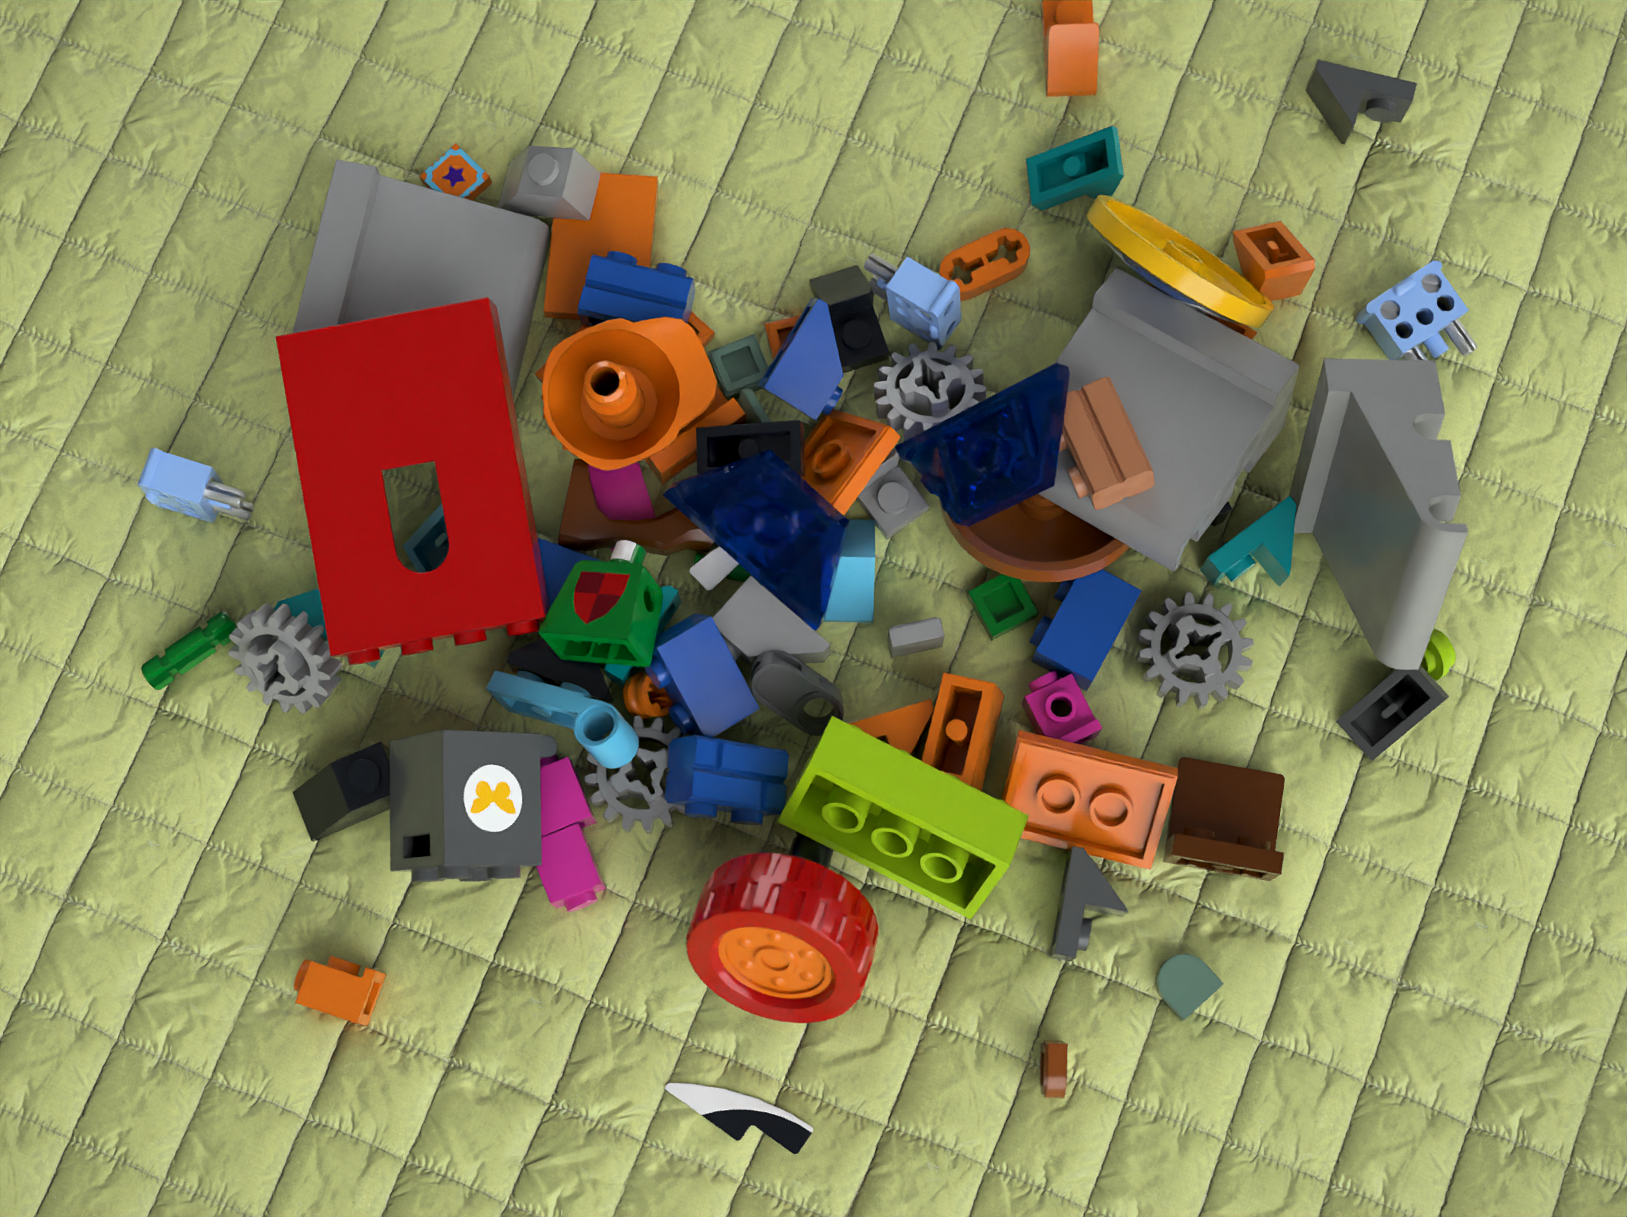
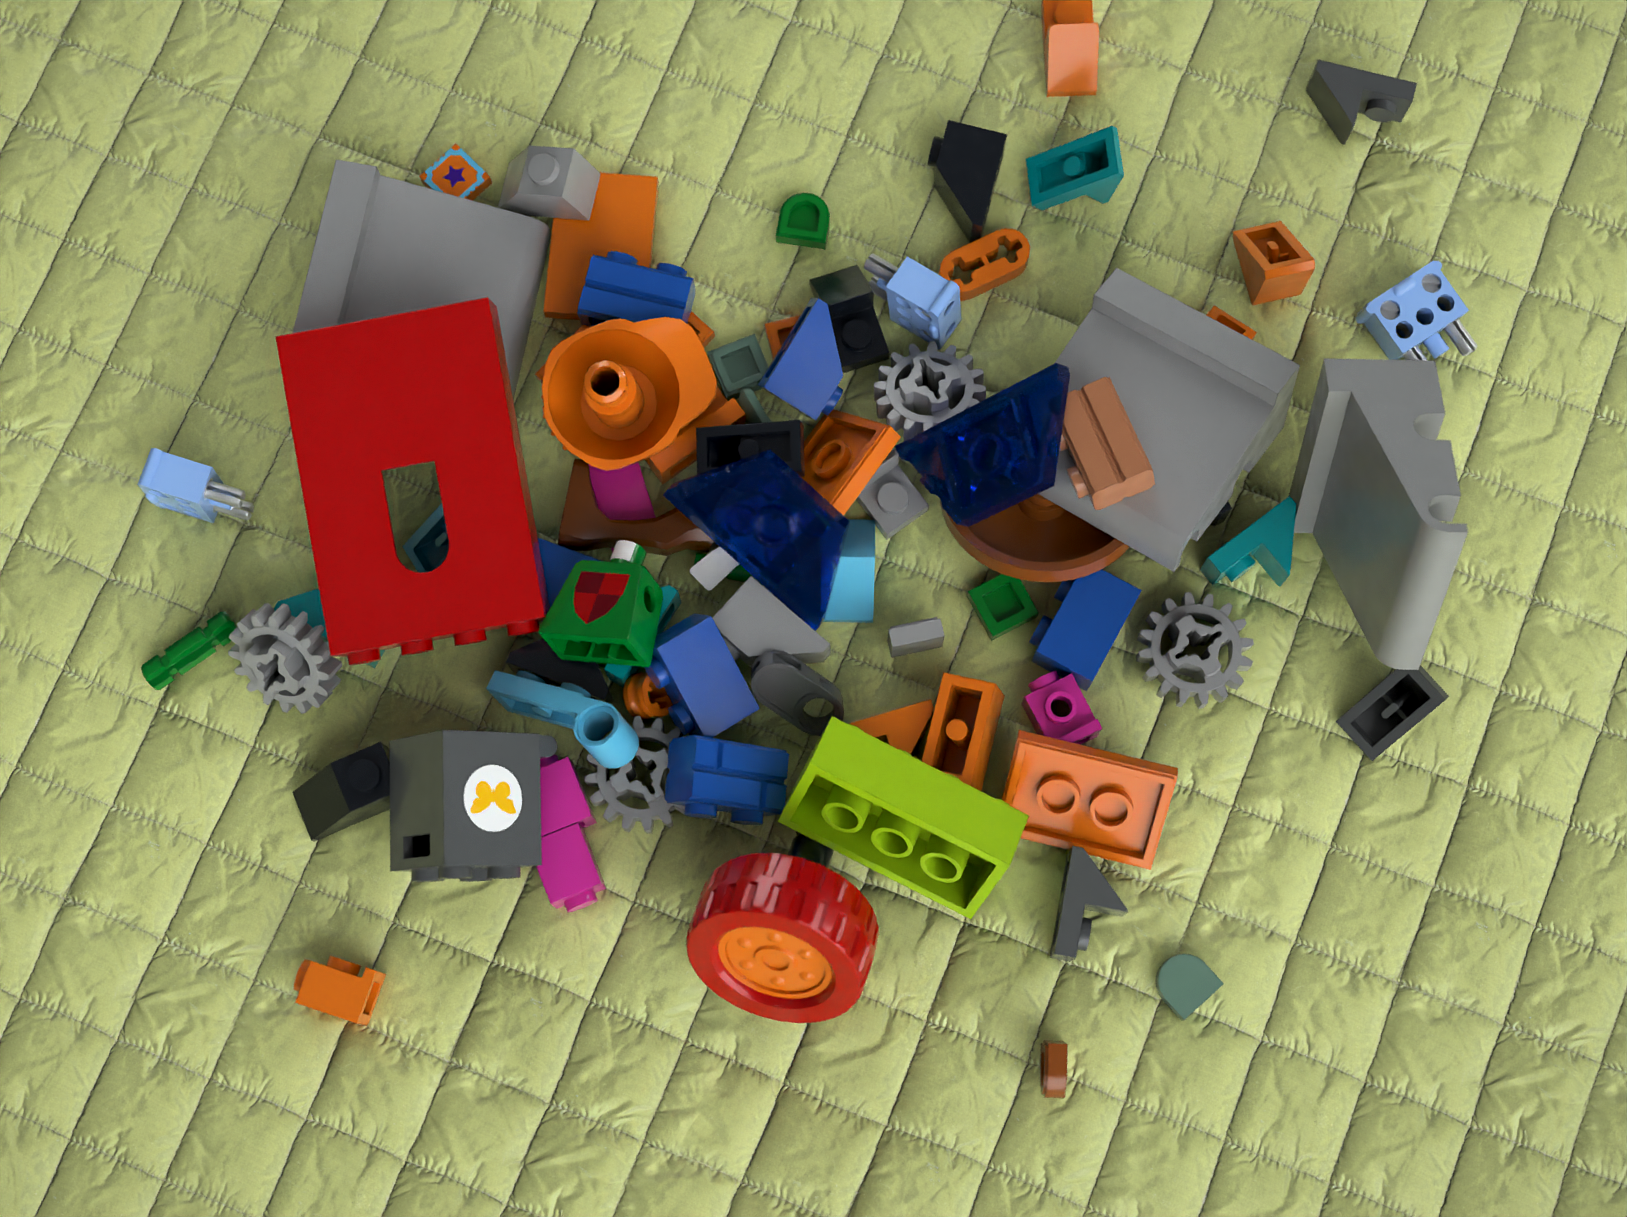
(738, 1112): sticker -> none
(804, 221): none -> green tile
(967, 173): none -> black slope
(1178, 264): yellow dish -> none
(1225, 820): reddish brown bracket -> none
(1438, 655): lime plate -> none

